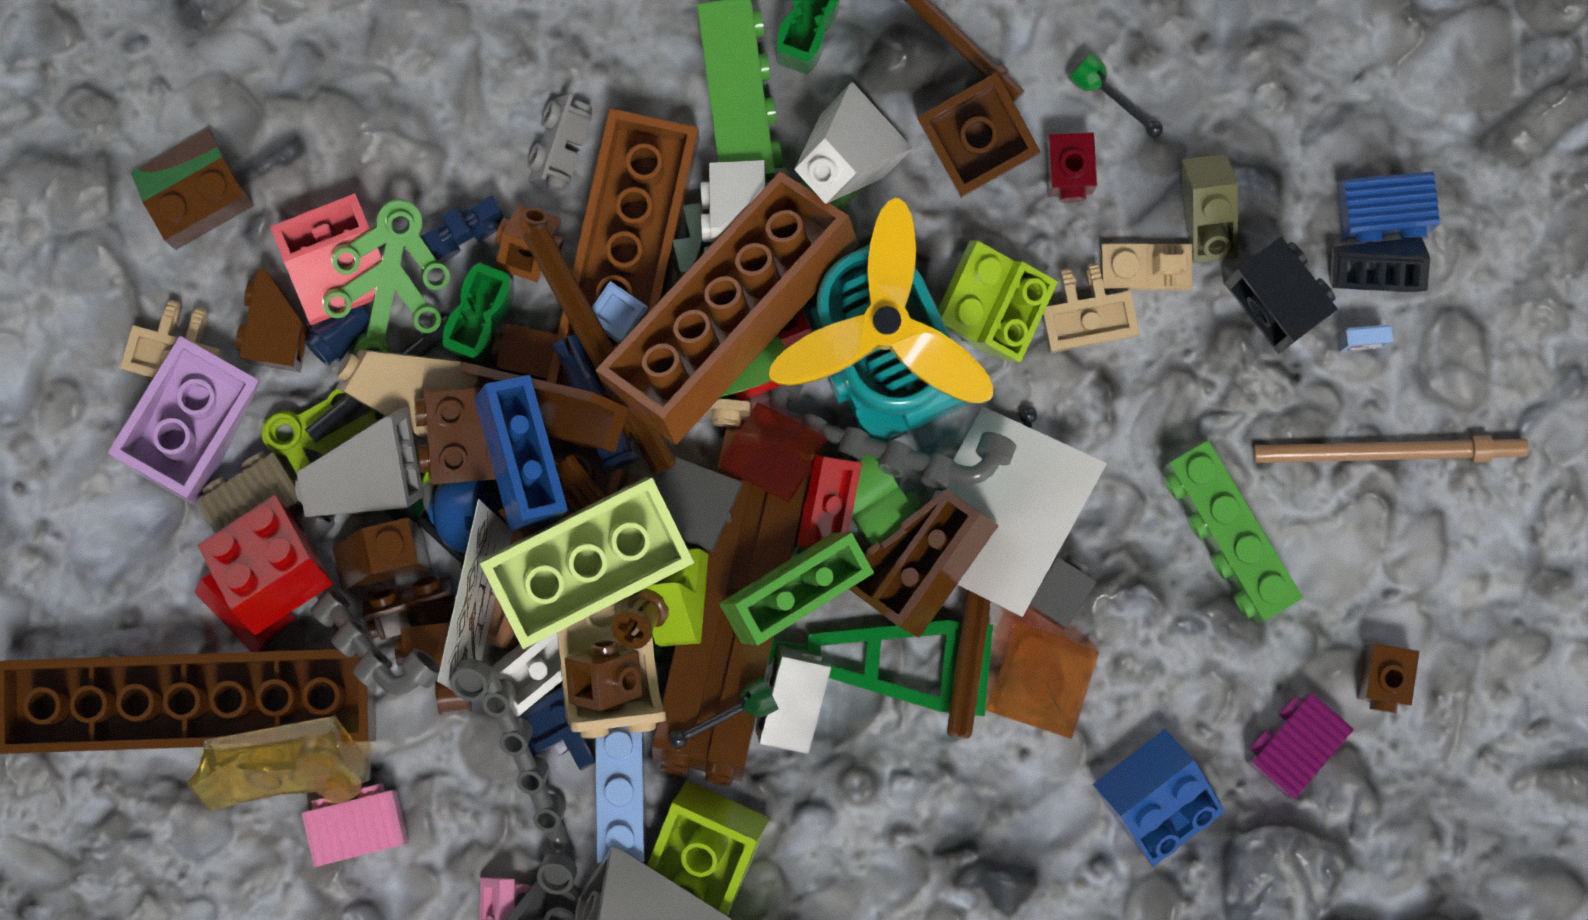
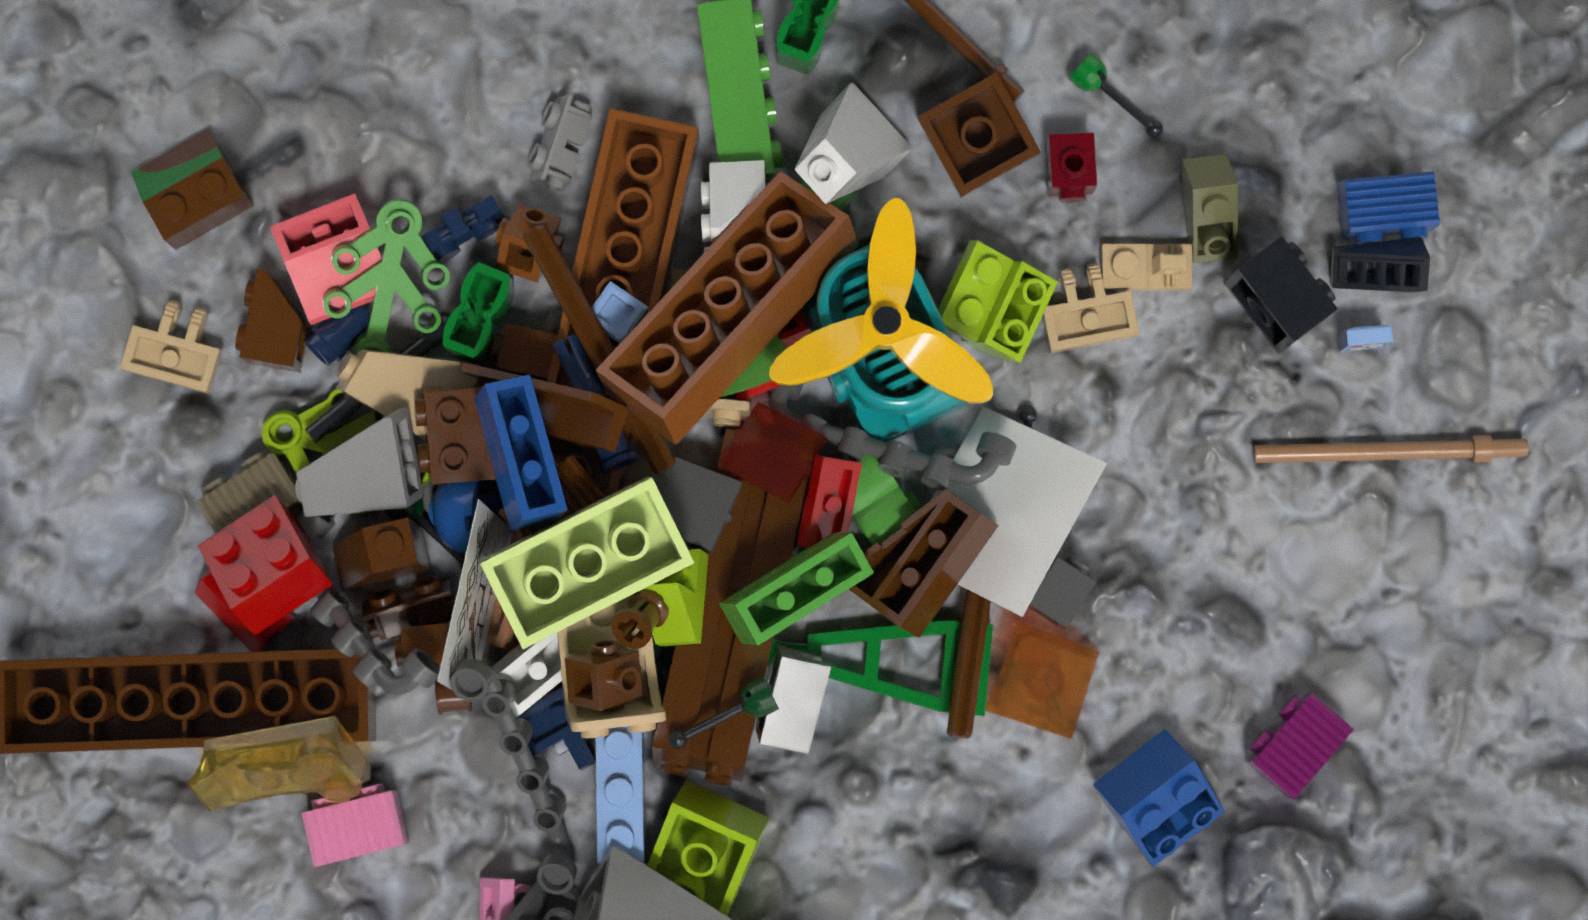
(185, 420): lavender slope -> none
(691, 248): sand green slope -> none
(1231, 532): bright green brick -> none
(1388, 677): reddish brown brick -> none

